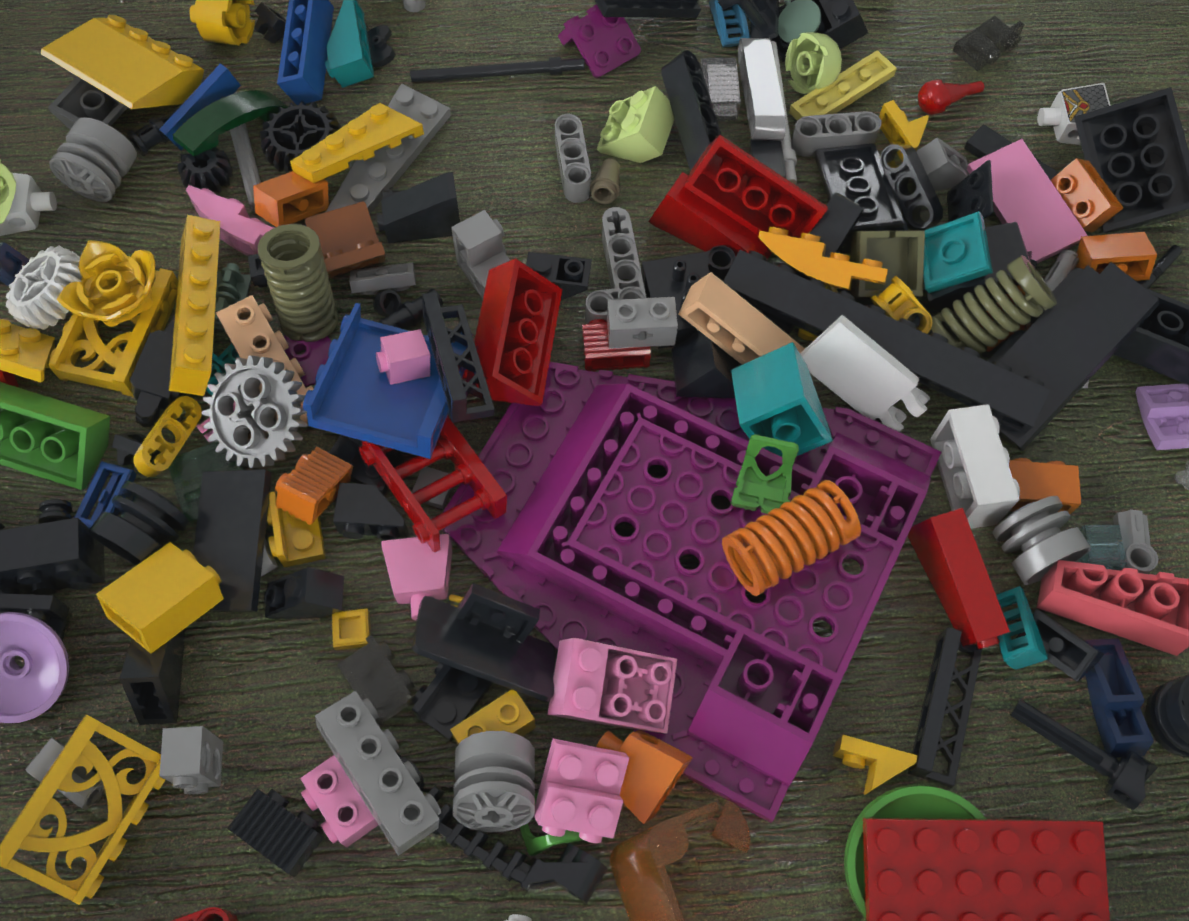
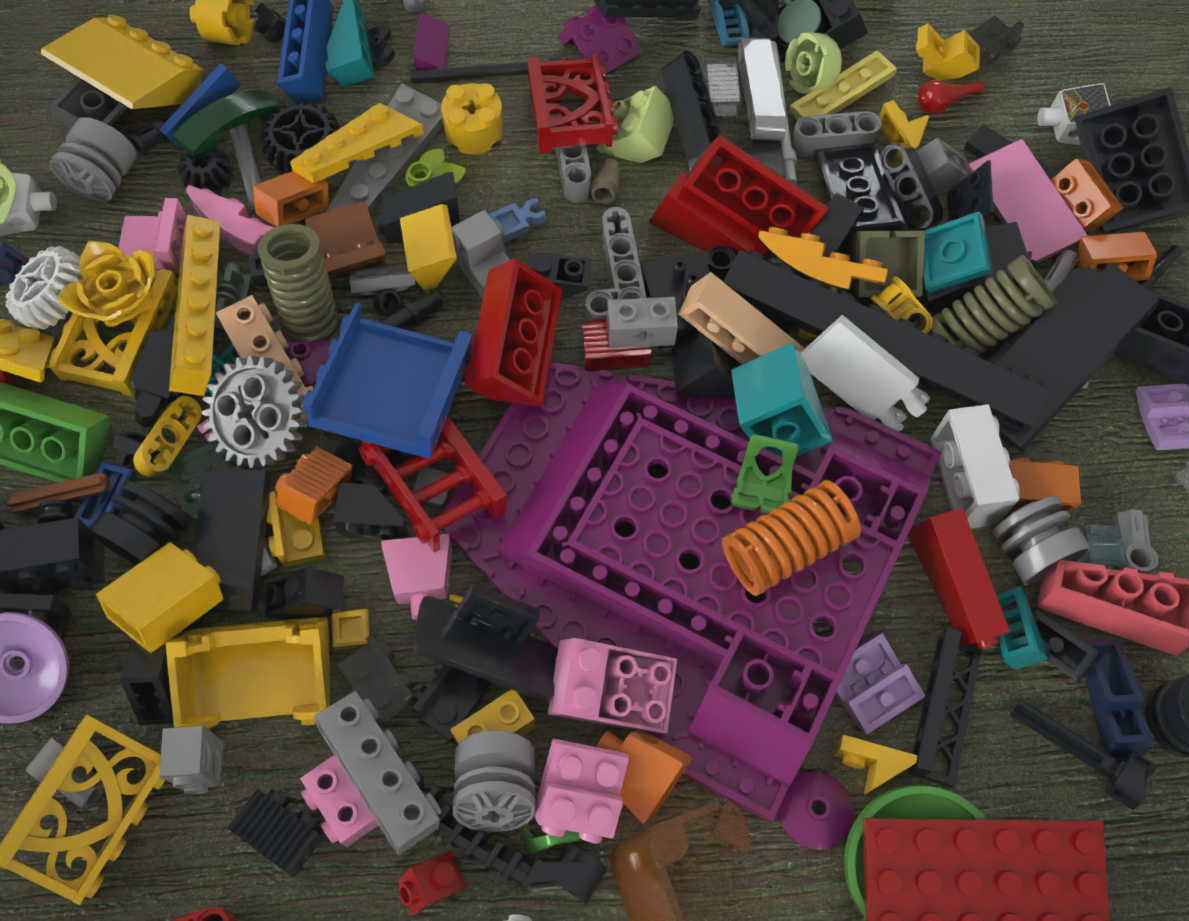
(65, 490): none -> dark orange axle
(156, 234): none -> bright pink bracket
(250, 672): none -> yellow windscreen
(404, 357): bright pink brick -> none
(428, 245): none -> yellow slope
(430, 166): none -> lime plate
(430, 883): none -> red bracket
(431, 43): none -> magenta slope
(449, 363): black fence -> none
(472, 117): none -> yellow brick
(516, 221): none -> medium blue plate
(565, 130): none -> red fence
(803, 824): none -> magenta dish
(876, 685): none -> lavender slope
(948, 57): none -> yellow brick

